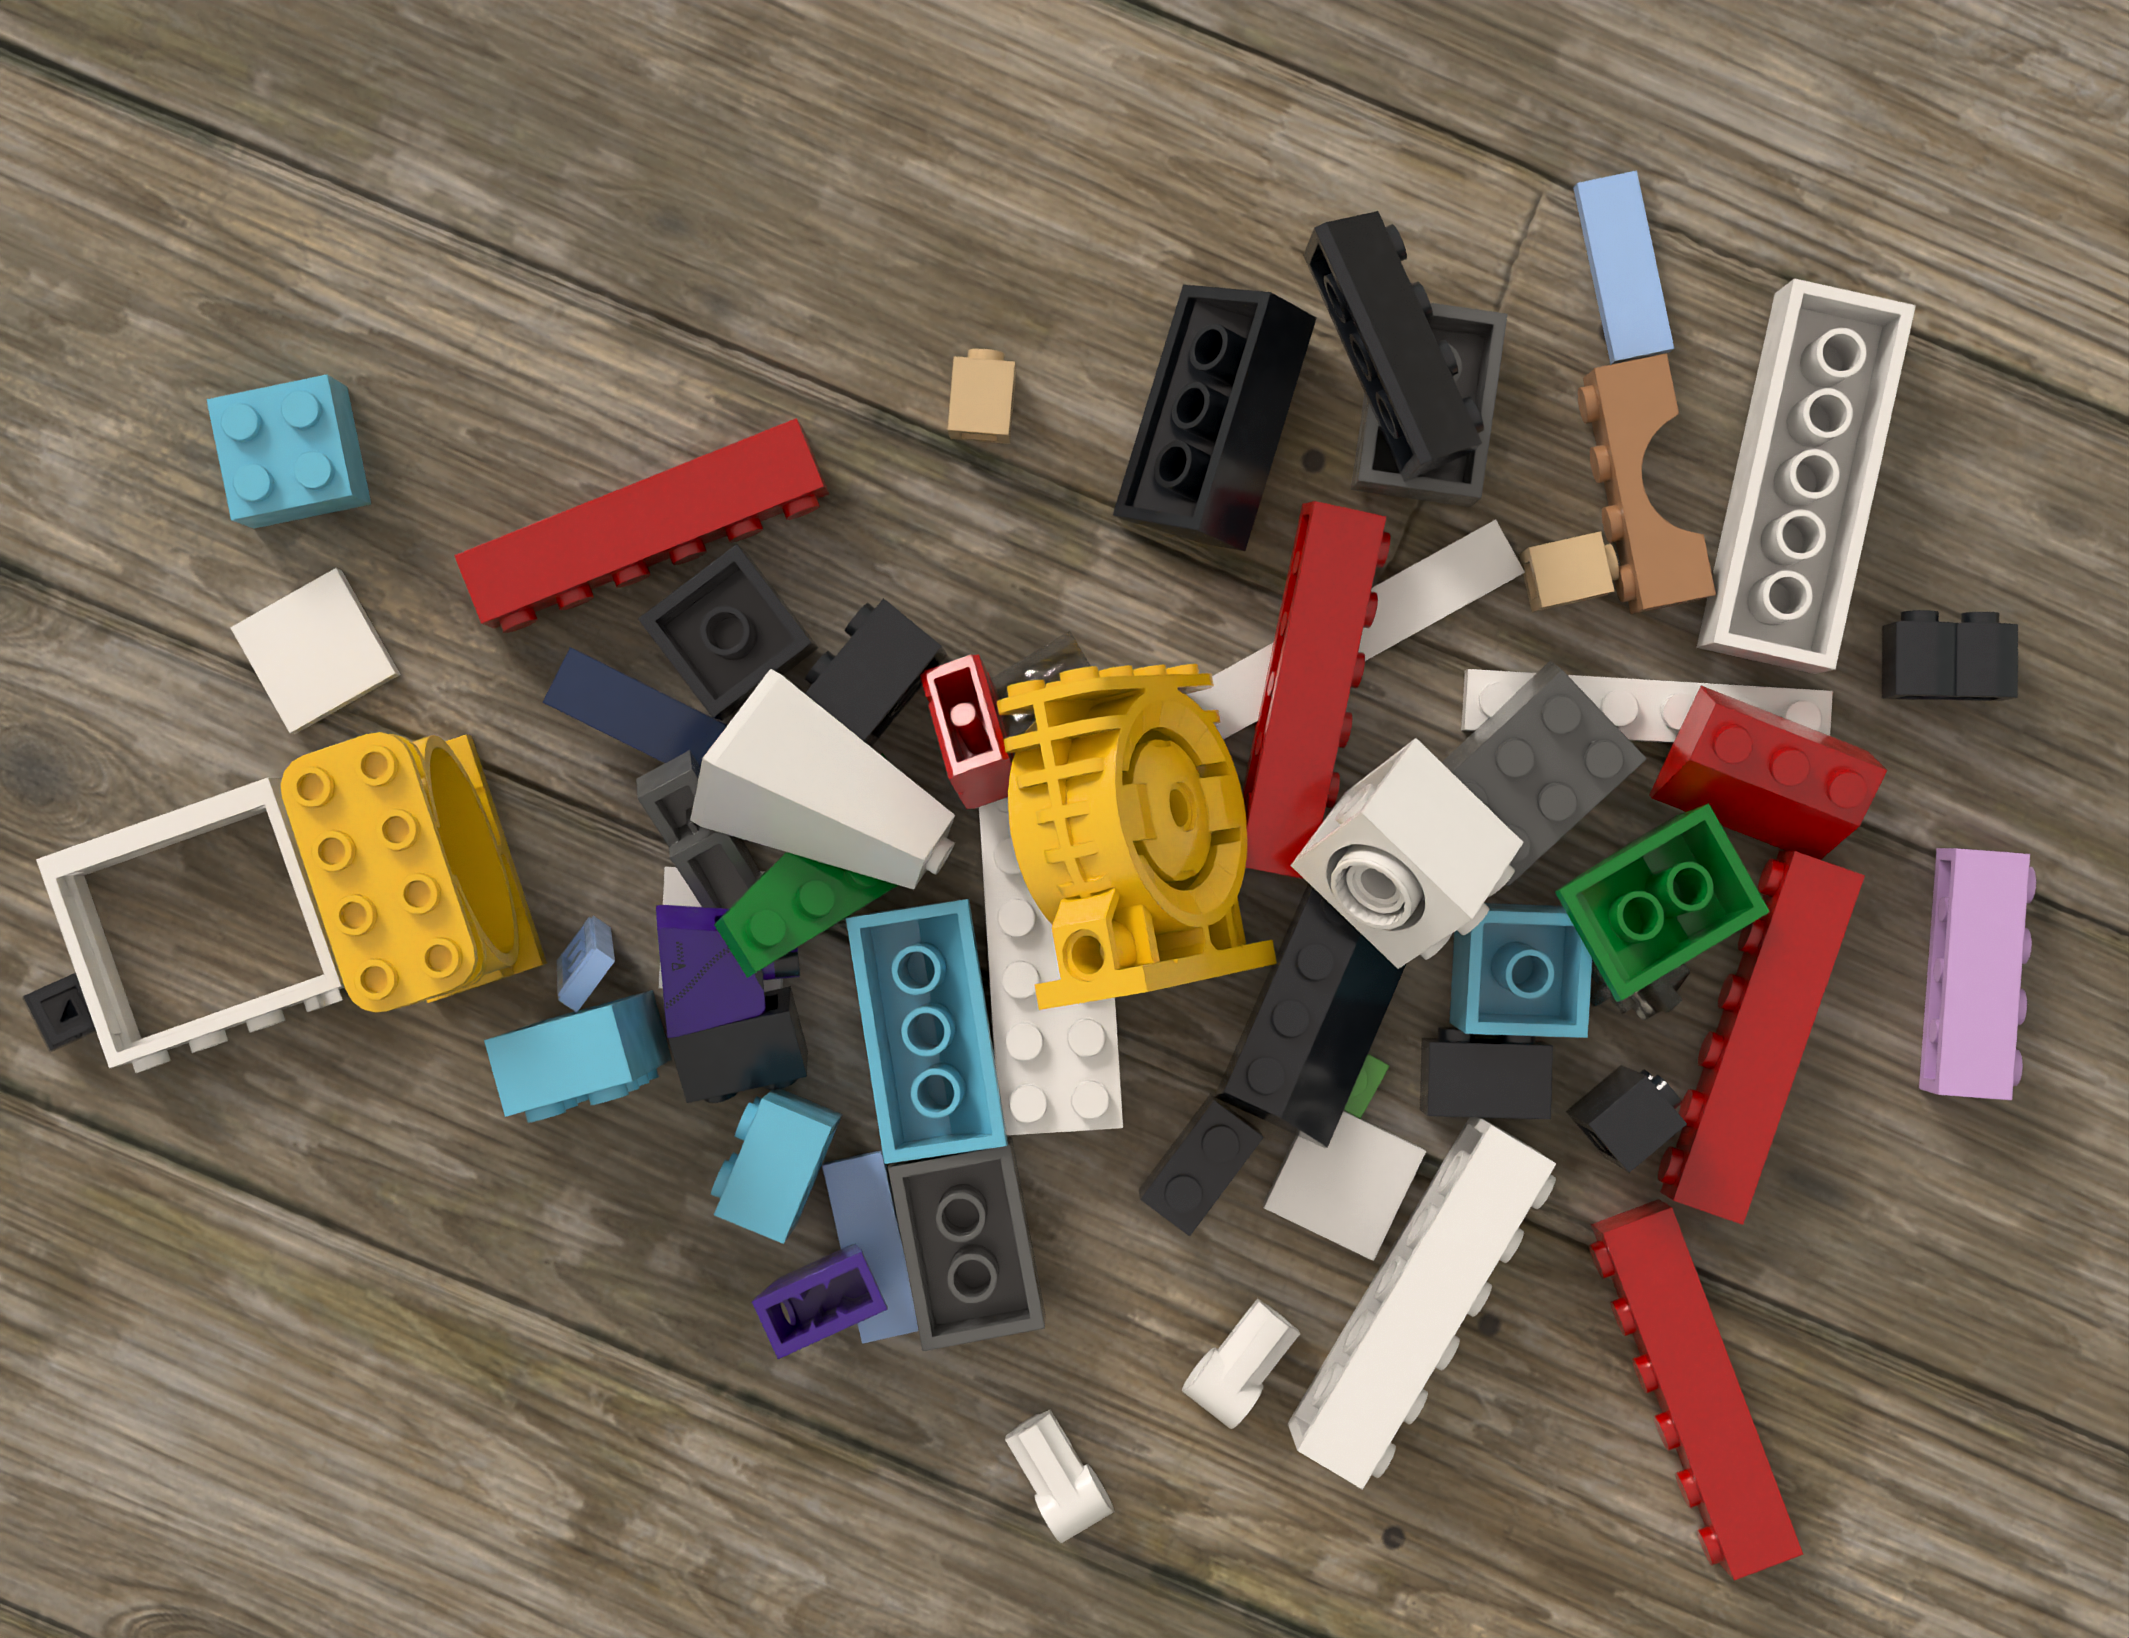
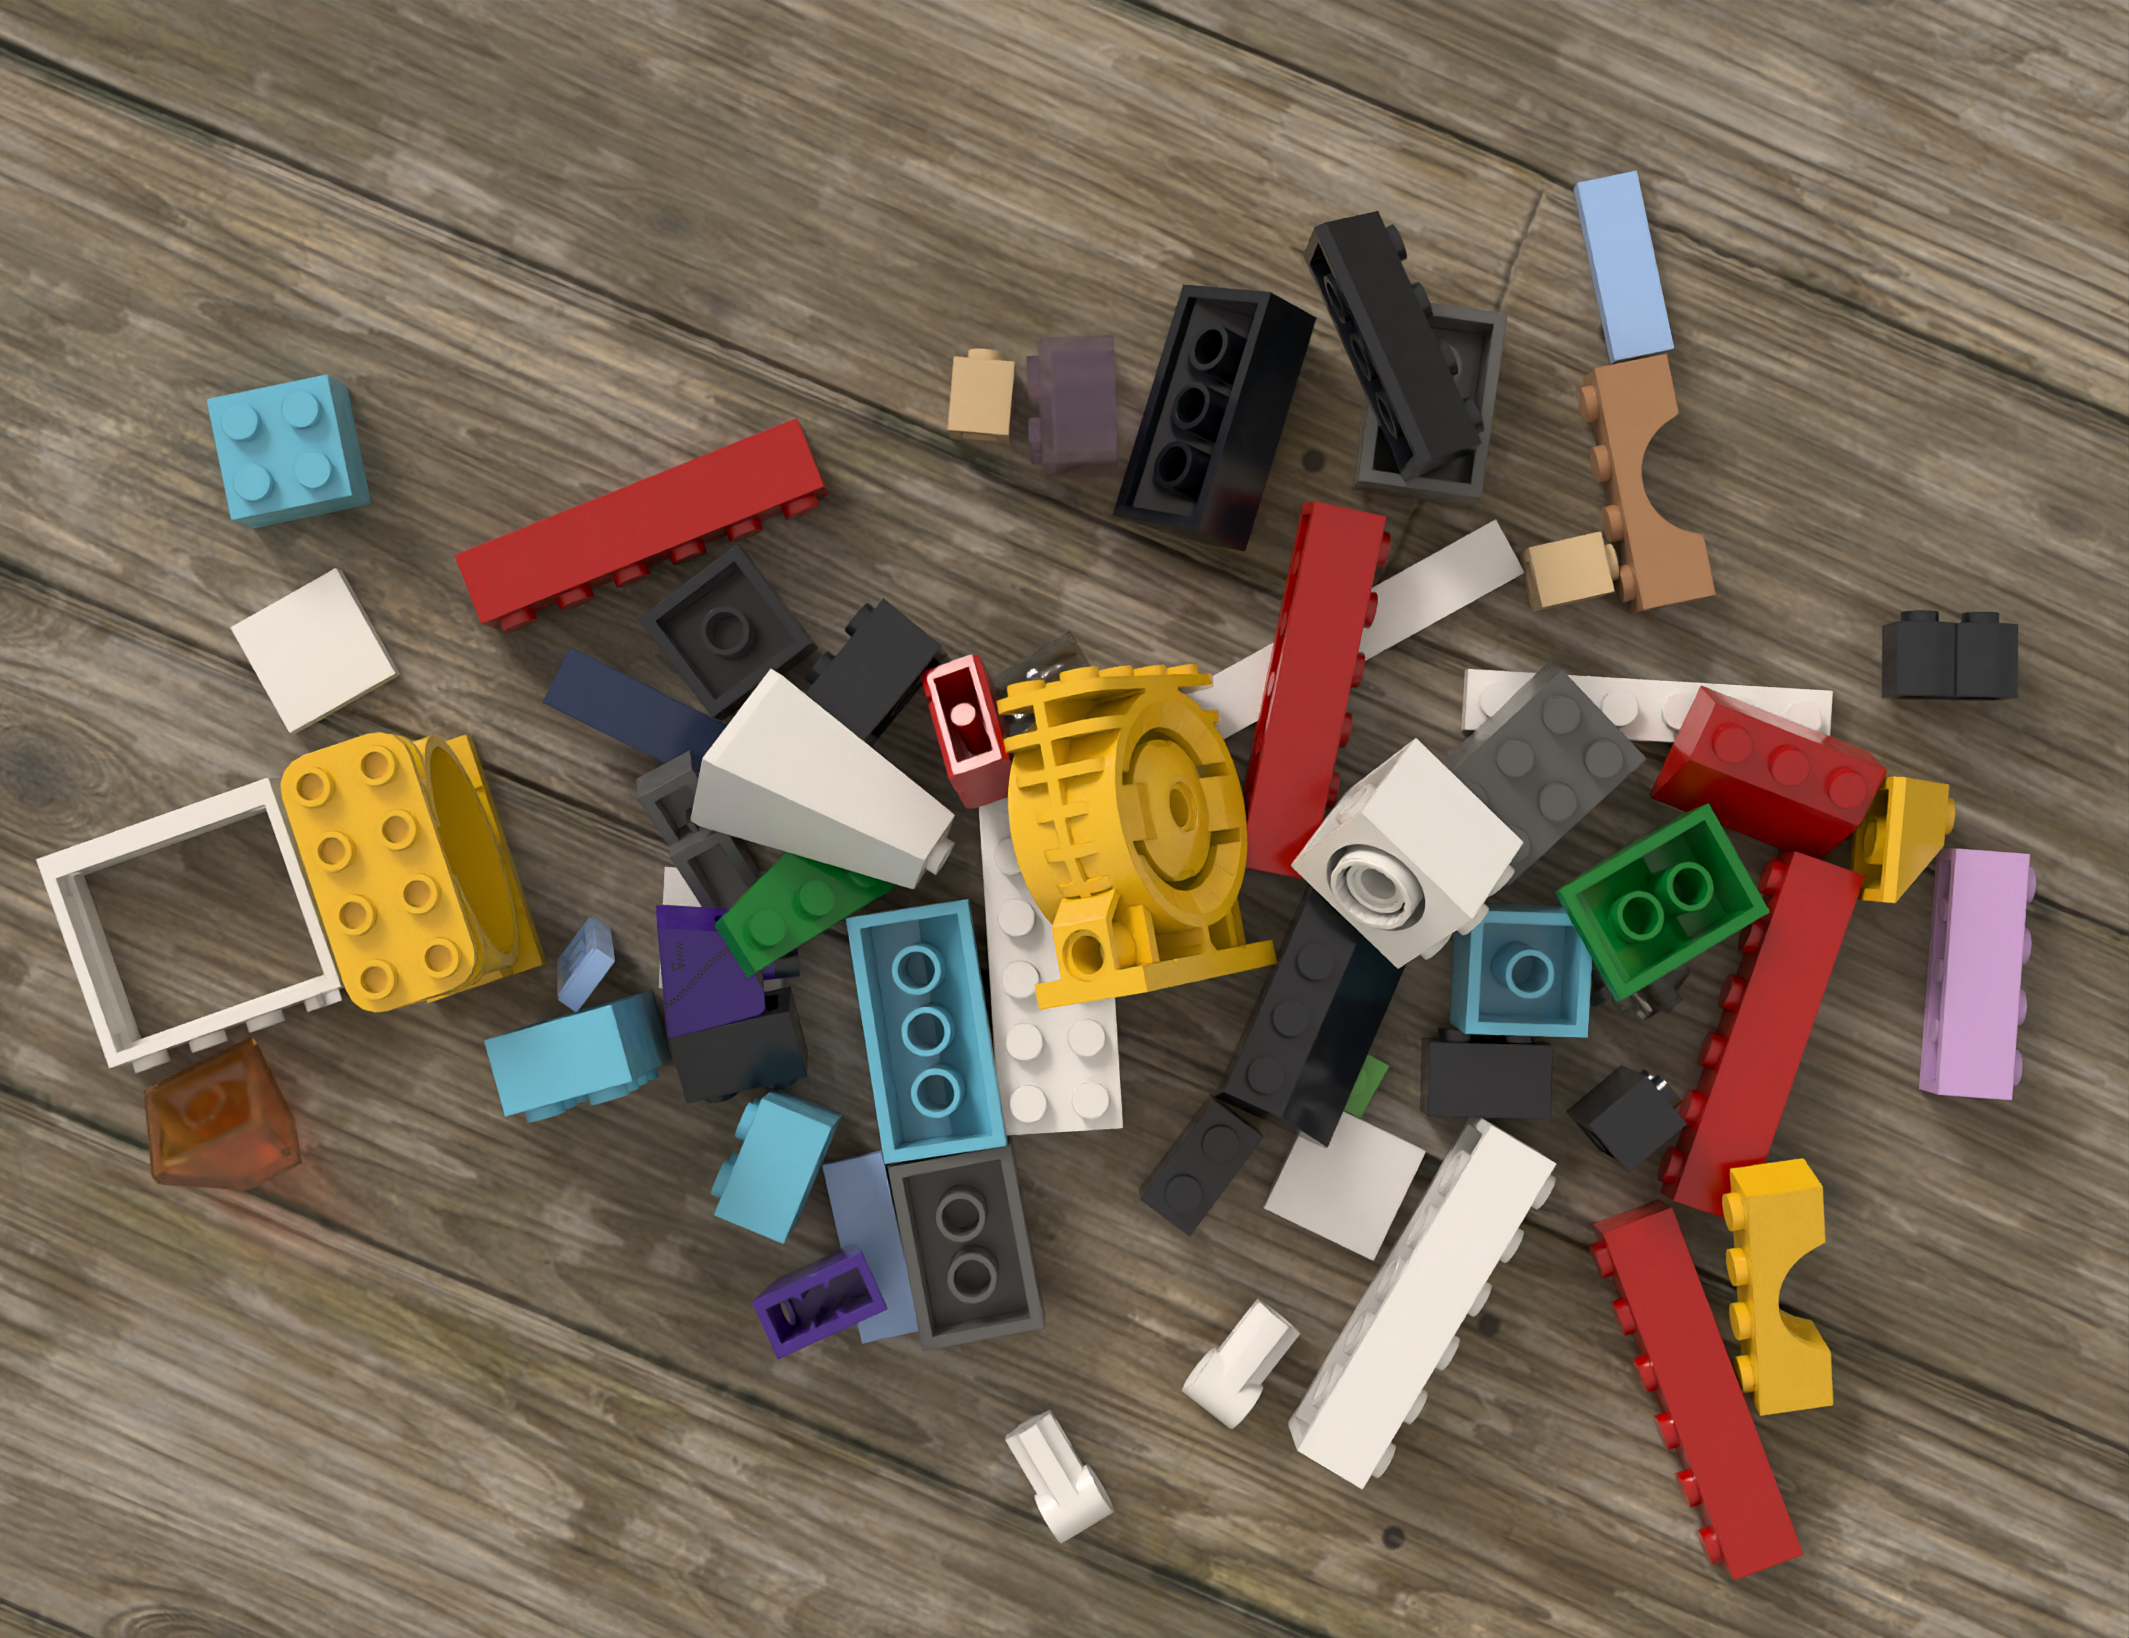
(60, 1012): black tile -> none
(221, 1123): none -> clear orange slope
(1077, 407): none -> brick
(1775, 1222): none -> yellow arch
(1806, 476): white brick -> none
(1900, 836): none -> yellow slope

